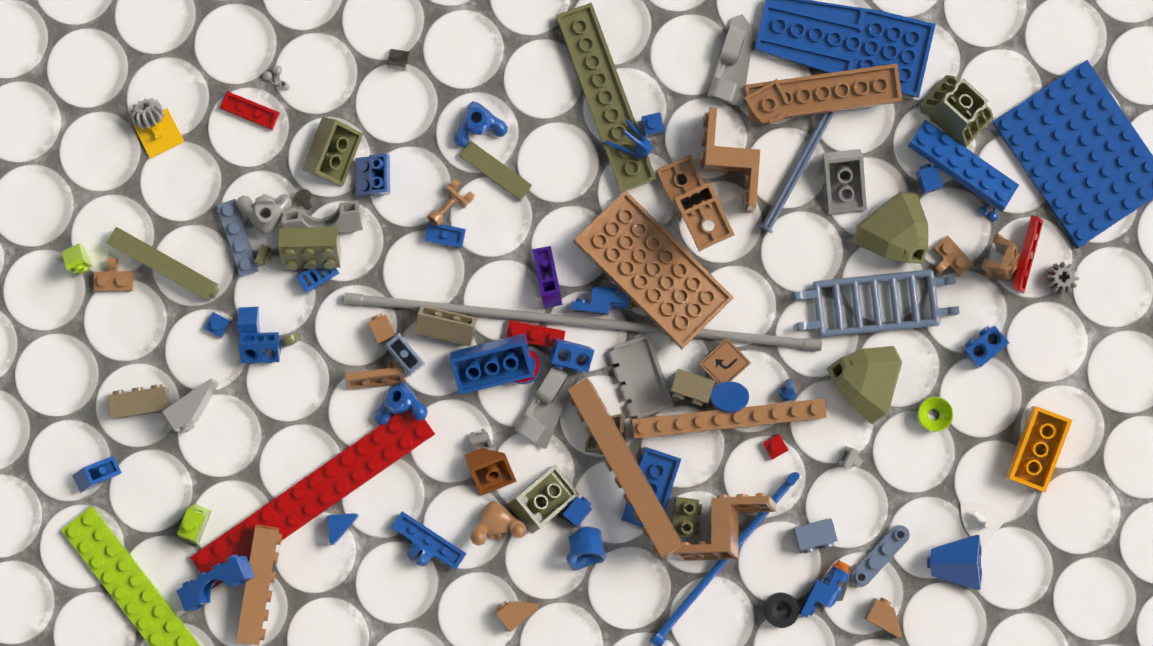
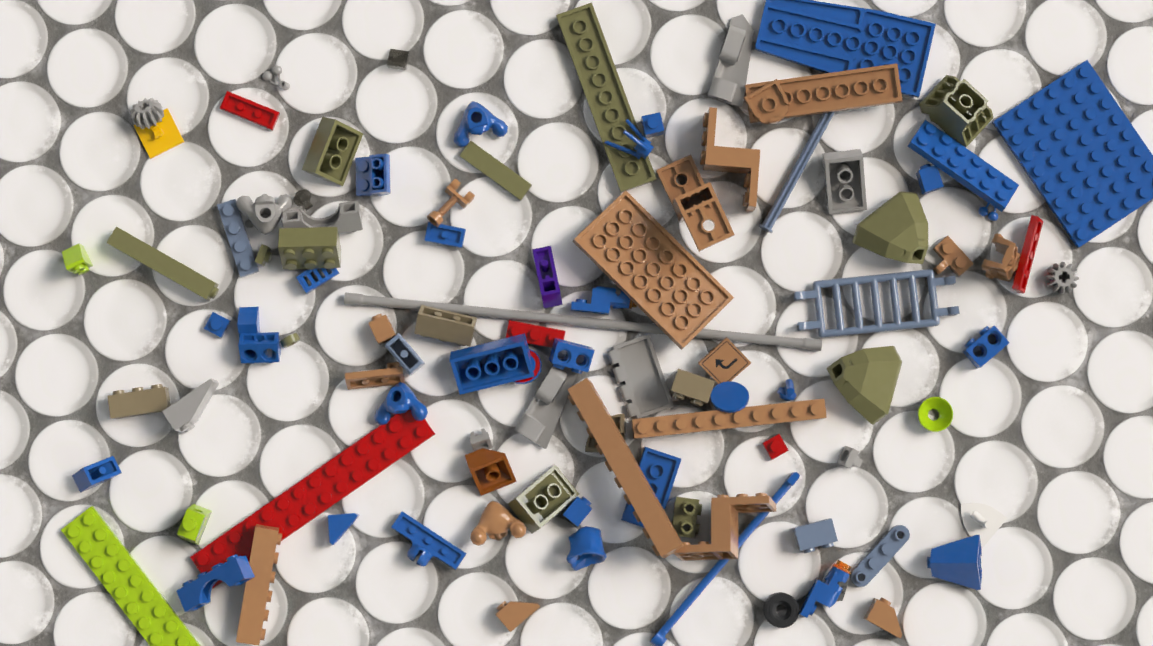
(113, 279): medium nougat plate -> none
(1038, 448): light orange brick -> none

